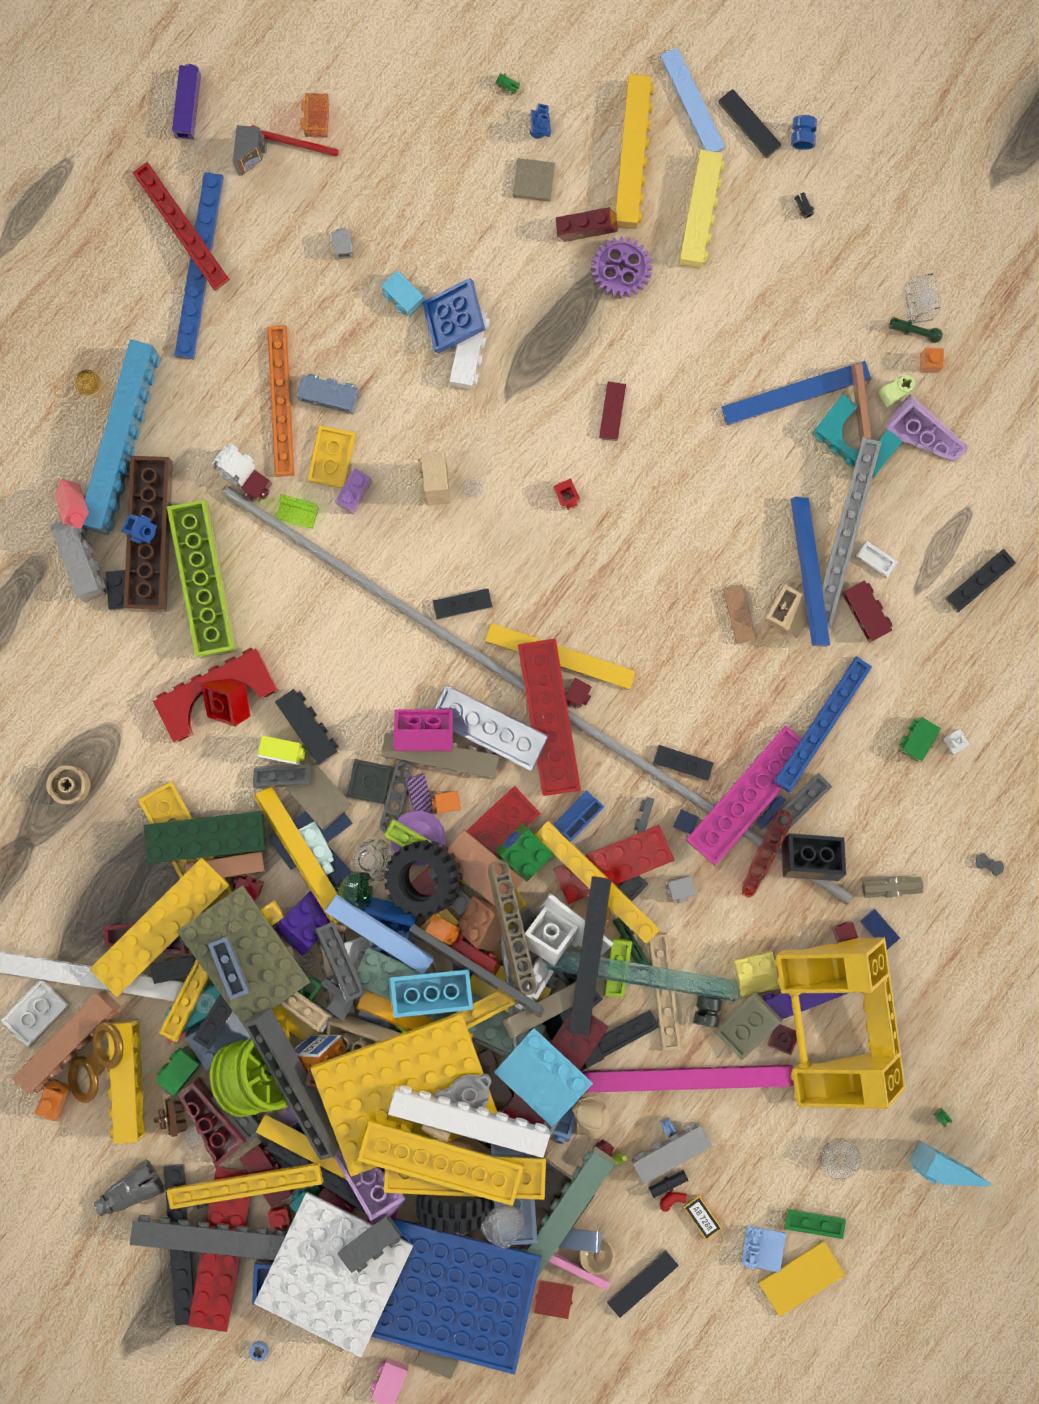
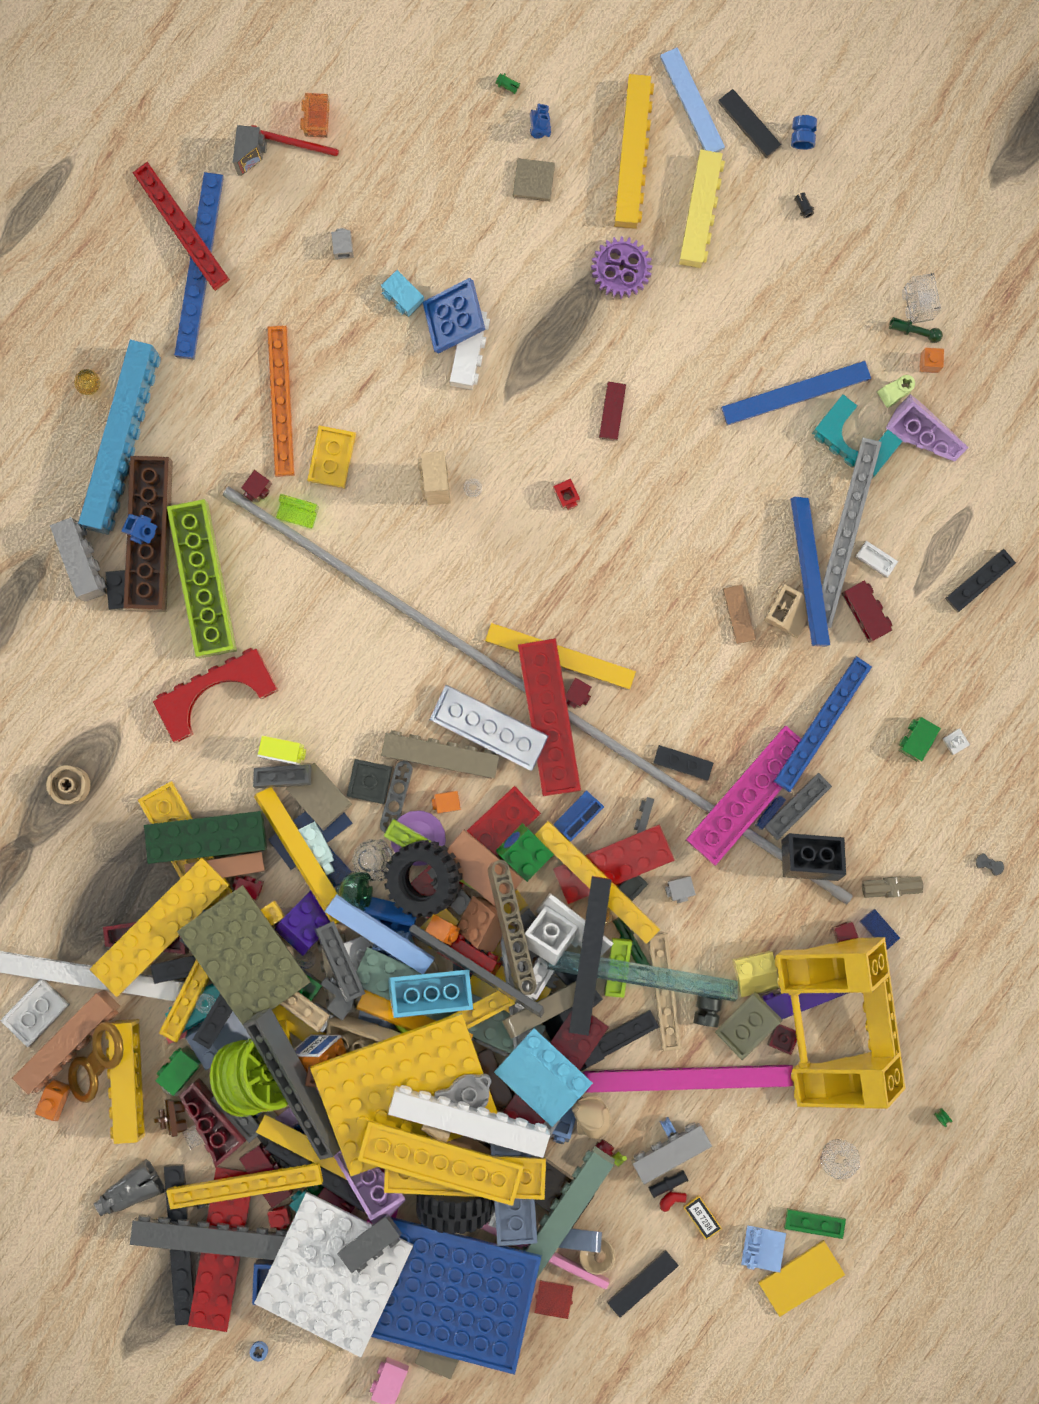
(71, 503): coral brick -> none
(186, 101): dark purple brick -> none
(226, 701): red slope -> none
(229, 967): sand blue brick -> none
(233, 465): white brick -> none
(307, 727): black brick -> none
(328, 393): sand blue brick -> none
(353, 491): medium lavender brick -> none
(419, 793): tile -> none
(423, 730): dark pink slope -> none
(462, 604): black plate -> none
(503, 1225): clear helmet -> none
(586, 224): dark red brick -> none
(685, 821): dark blue tile -> none
(753, 880): clear red piece -> none
(861, 401): nougat tile -> none
(943, 1169): medium azure slope -> none

